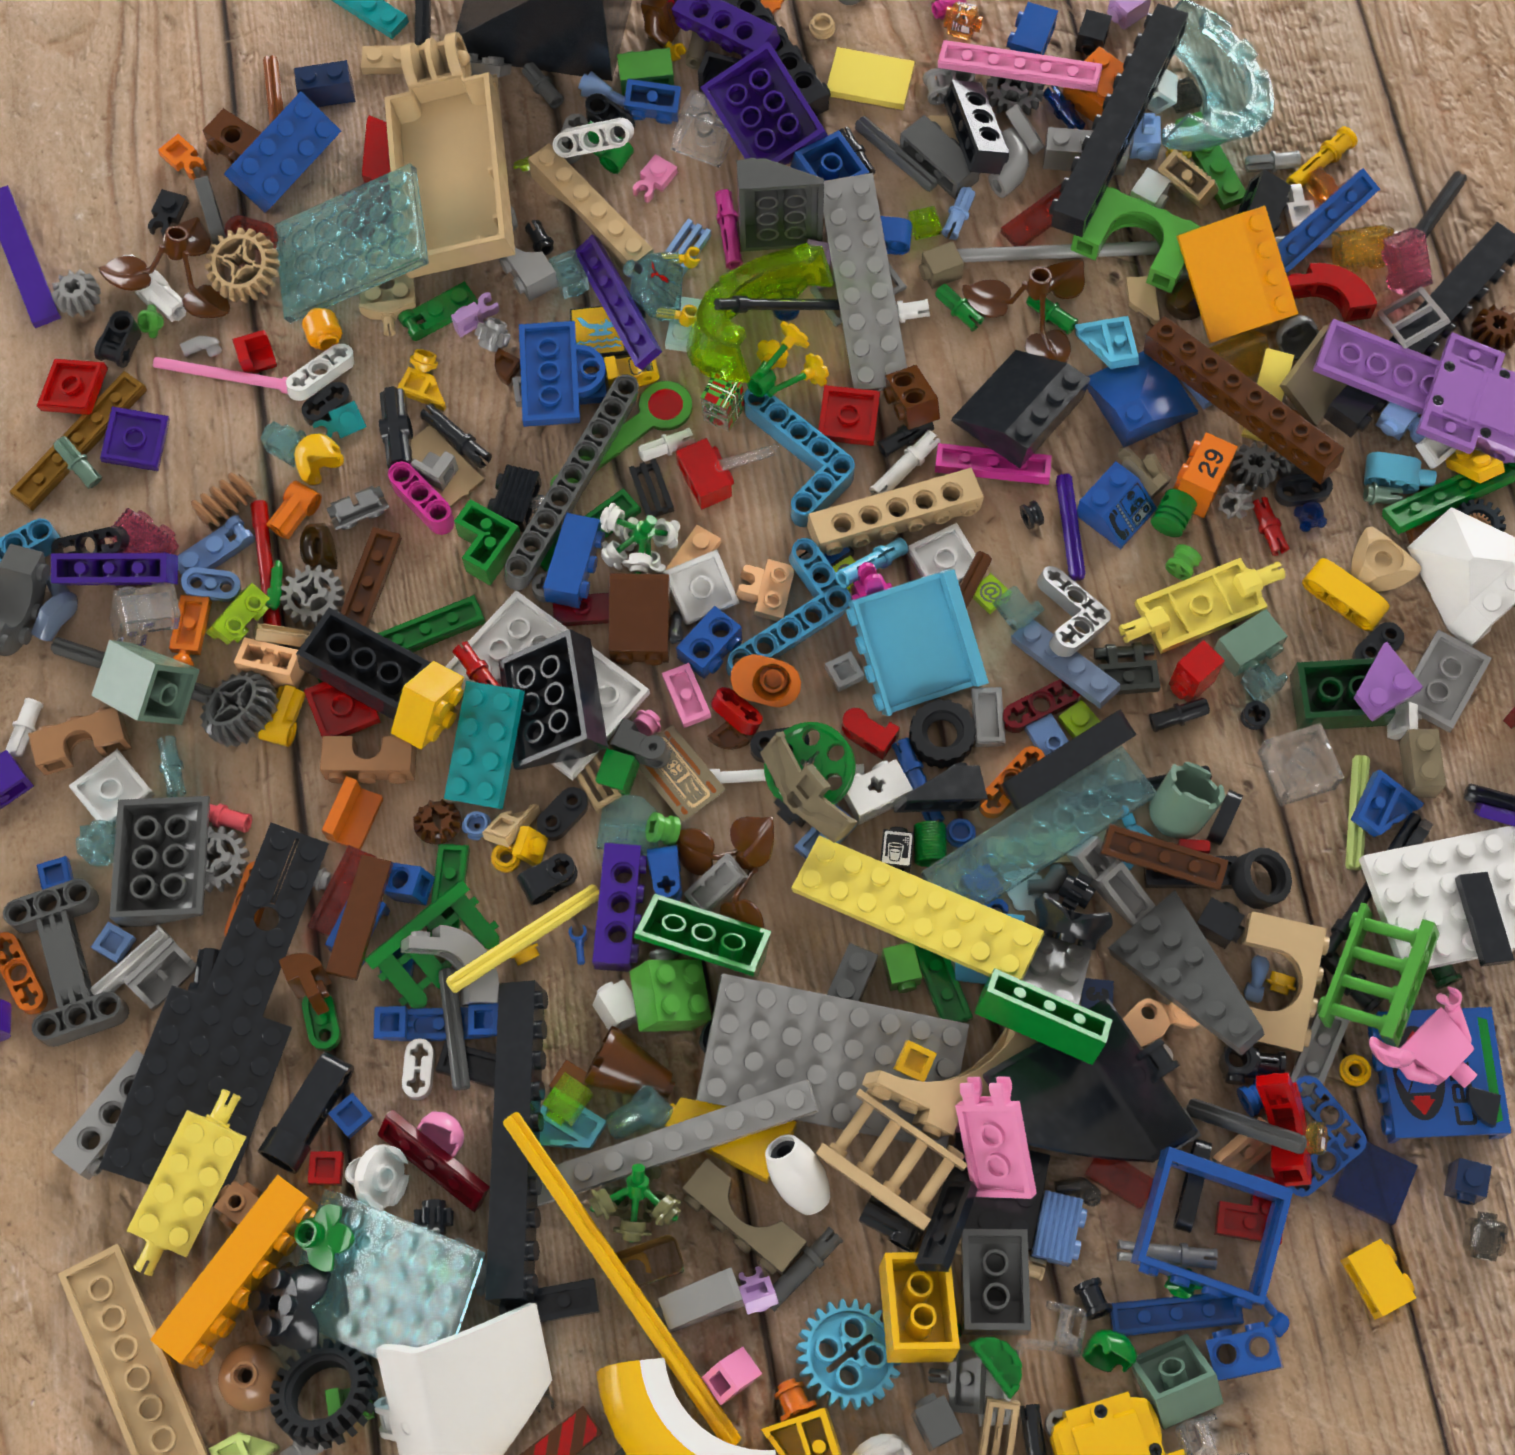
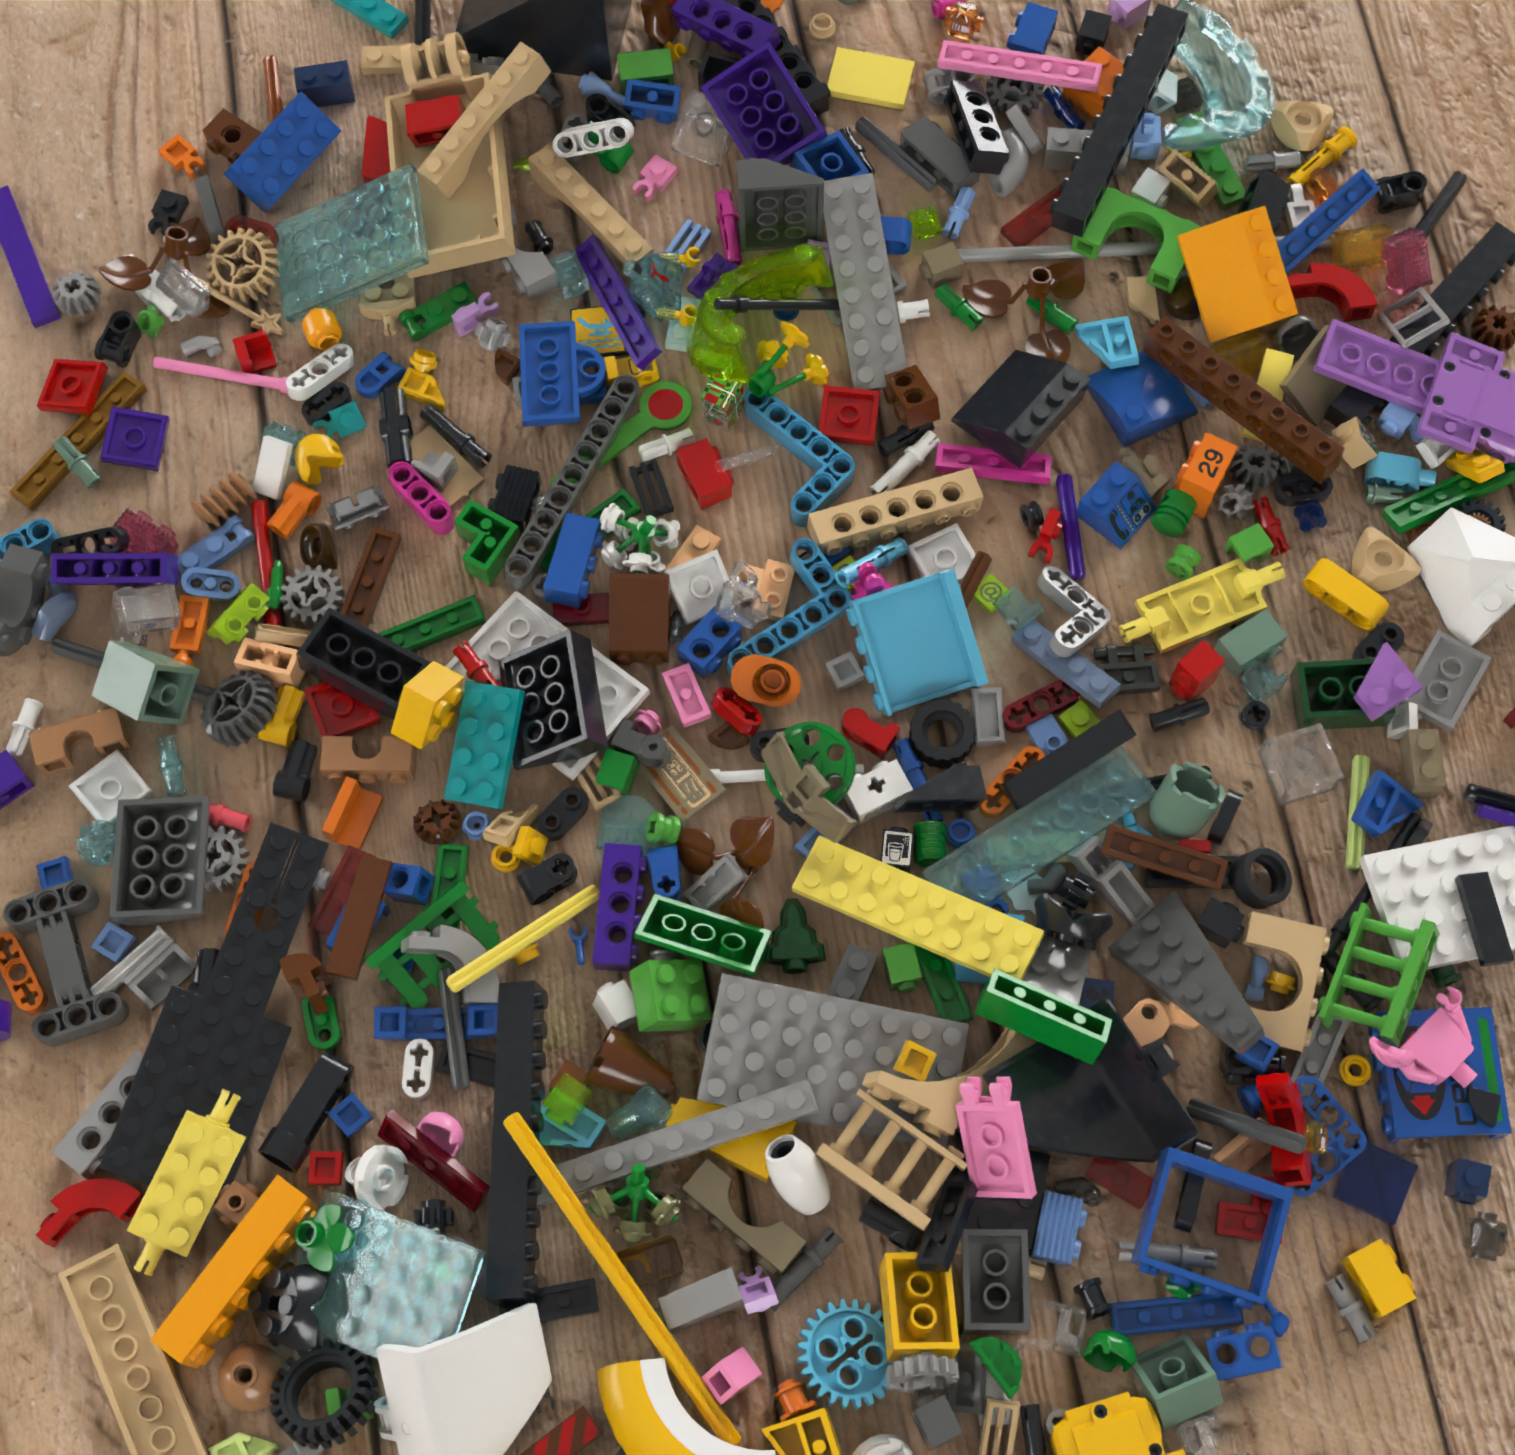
(88, 1198): none -> red arch
(183, 288): none -> clear slope
(262, 322): none -> tan piece
(272, 467): none -> white tile
(294, 779): none -> black piece
(371, 382): none -> blue plate
(432, 119): none -> red brick
(514, 80): none -> tan arch
(709, 275): none -> dark purple hips
(736, 592): none -> clear piece
(794, 942): none -> dark green rock
(922, 1374): none -> light grey gear
(1050, 530): none -> red plate
(1250, 544): none -> bright green panel
(1259, 1054): none -> blue tile
(1301, 123): none -> tan hat
(1351, 1308): none -> light grey pin
(1357, 441): none -> tan brick
(1396, 191): none -> black piece

